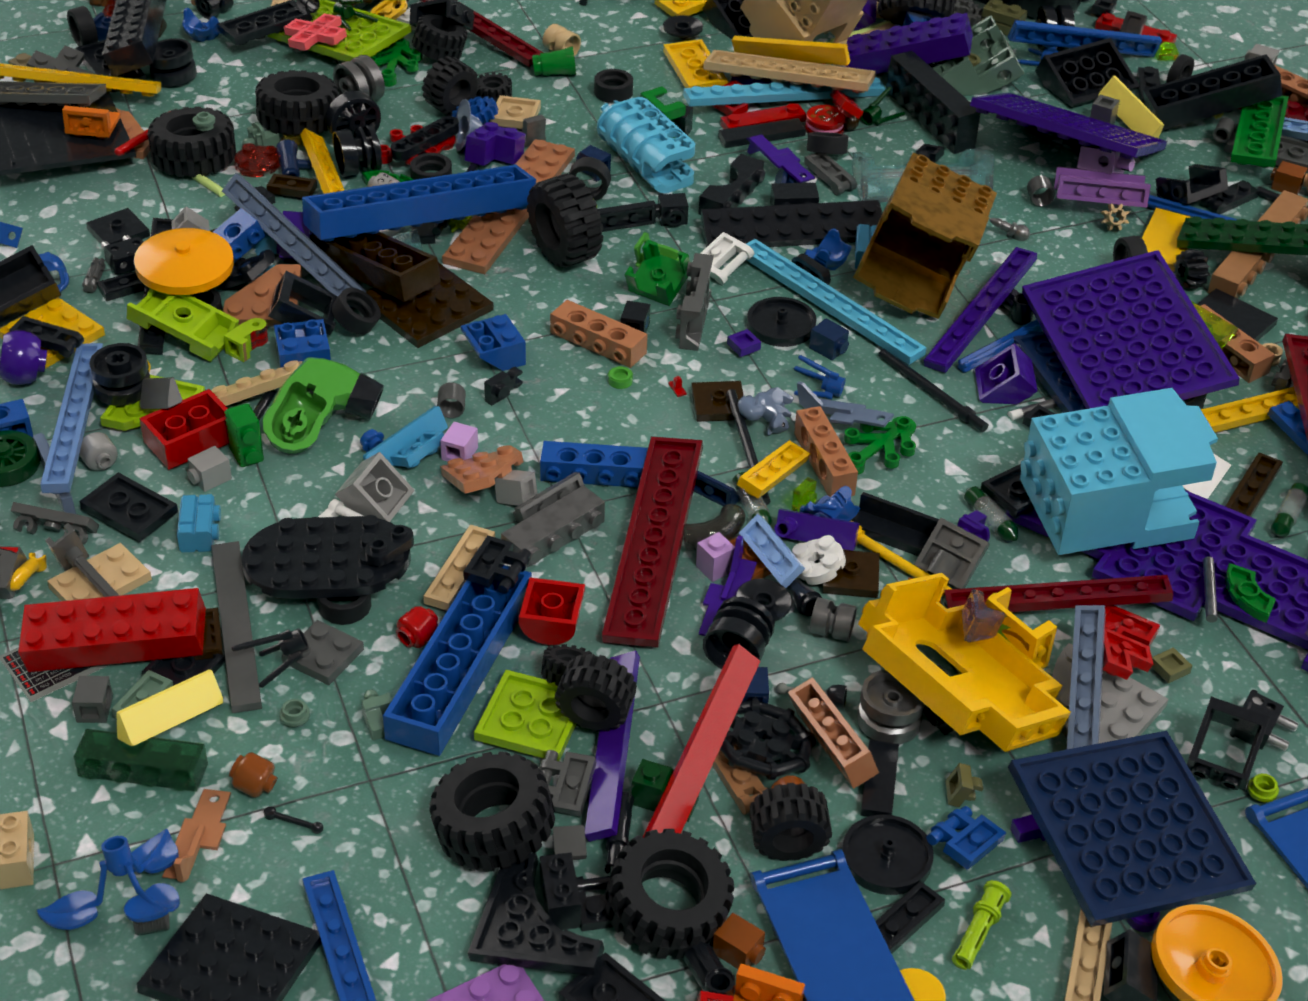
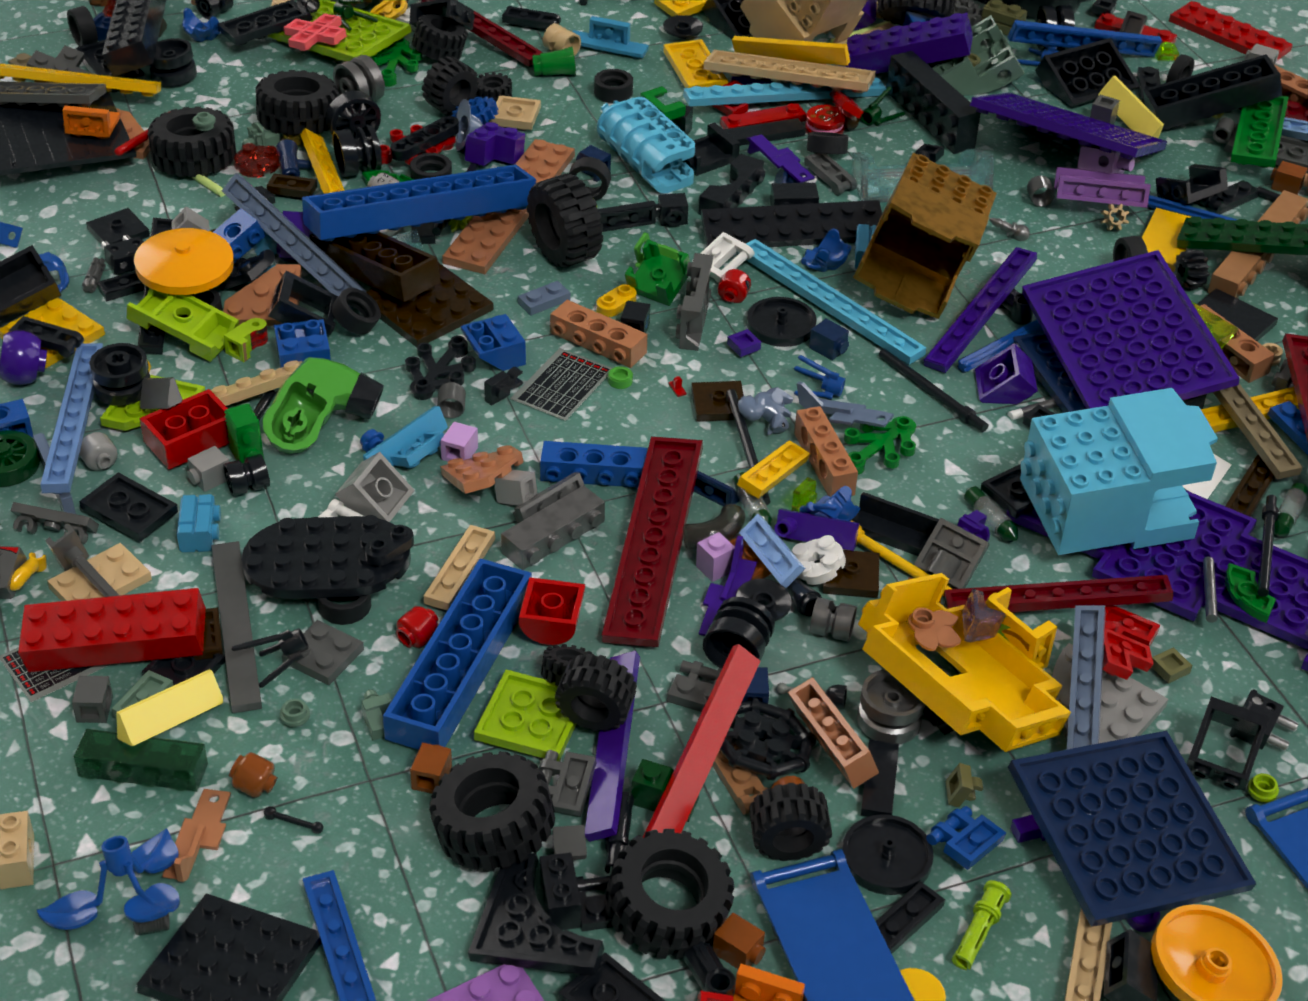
(244, 475): none -> black wheel
(424, 387): none -> black plant
(430, 766): none -> dark orange brick
(489, 562): black plate -> none
(530, 18): none -> black plate
(534, 129): flat silver tile -> none
(544, 298): none -> sand blue plate
(562, 384): none -> sticker
(611, 37): none -> dark azure bracket
(615, 300): none -> yellow plate
(689, 690): none -> dark grey plate
(713, 150): none -> black panel
(734, 286): none -> red head
(812, 267): black plate -> none
(933, 628): none -> nougat plate
(1226, 29): none -> red plate
(1259, 432): none -> dark tan plate
(1269, 515): none -> black bar

